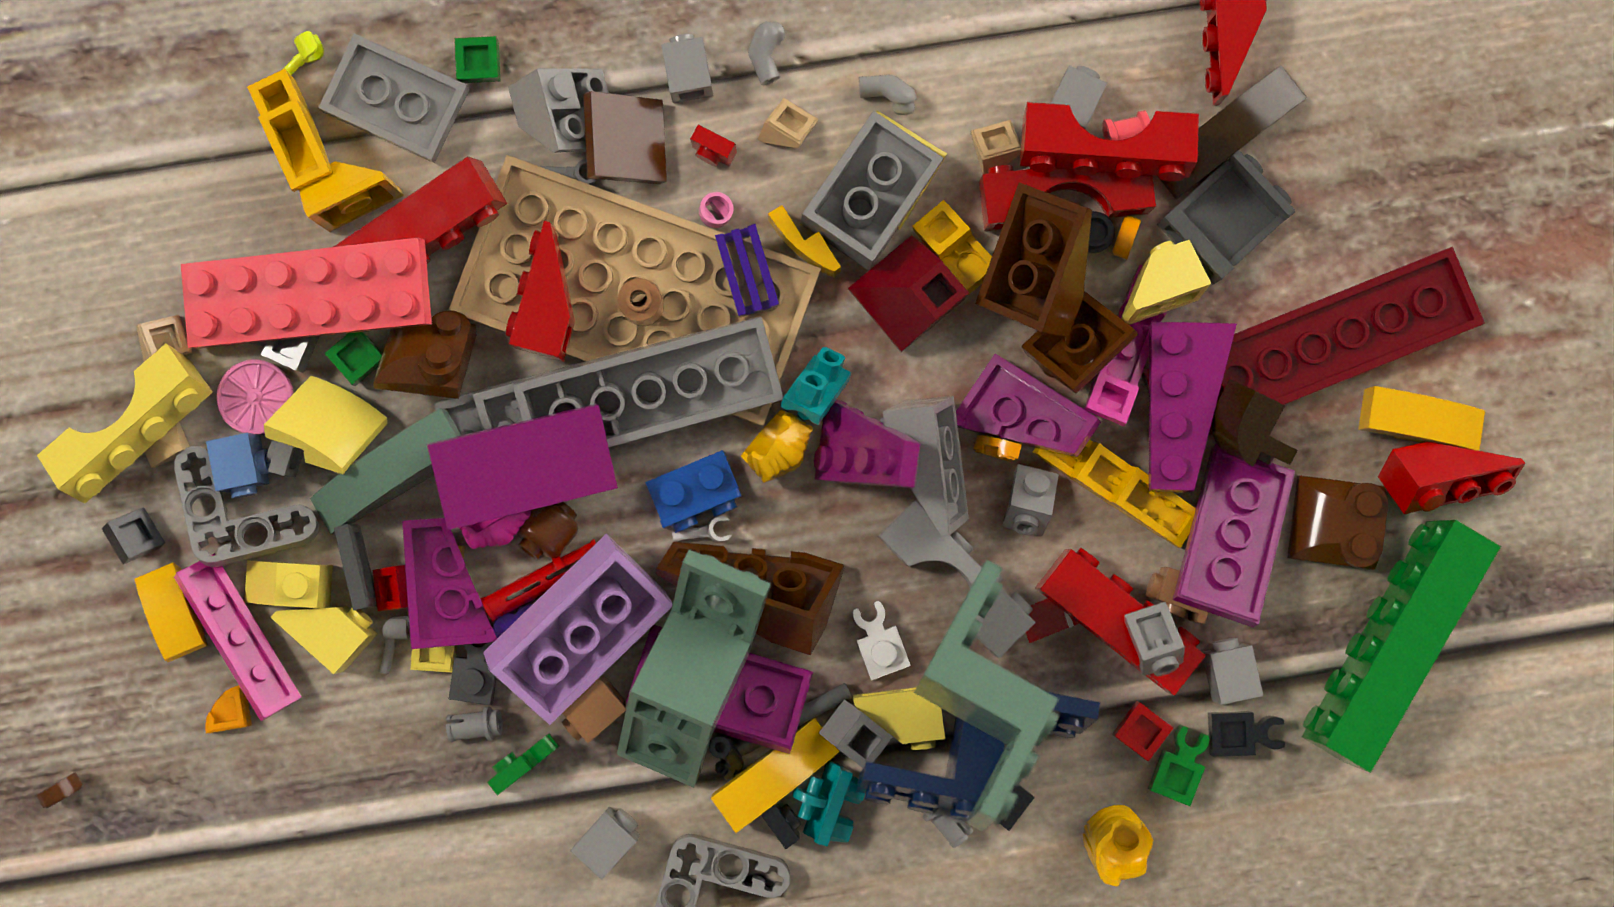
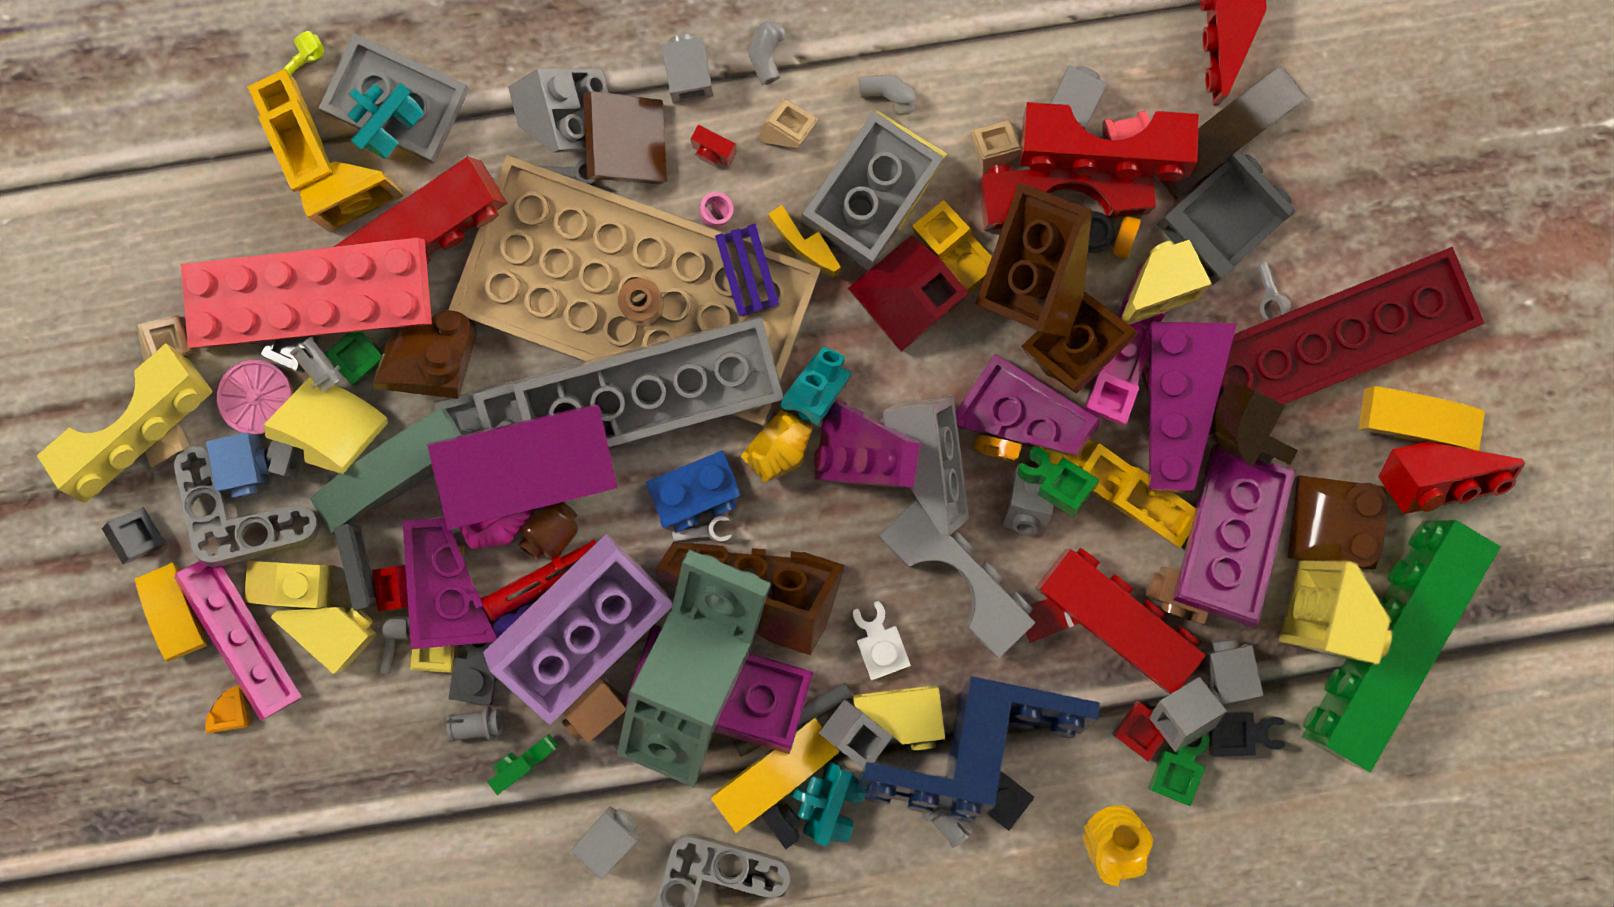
(59, 790): reddish brown tile -> none
(319, 367): none -> light grey pin
(396, 104): none -> teal hips
(477, 59): green plate -> none
(545, 311): red slope -> none
(731, 759): black arm -> none
(989, 700): sand green bracket -> none
(1062, 484): none -> green plate
(1155, 639): light grey bracket -> none
(1188, 713): none -> light grey brick
(1271, 294): none -> light grey hand
(1335, 612): none -> light yellow slope

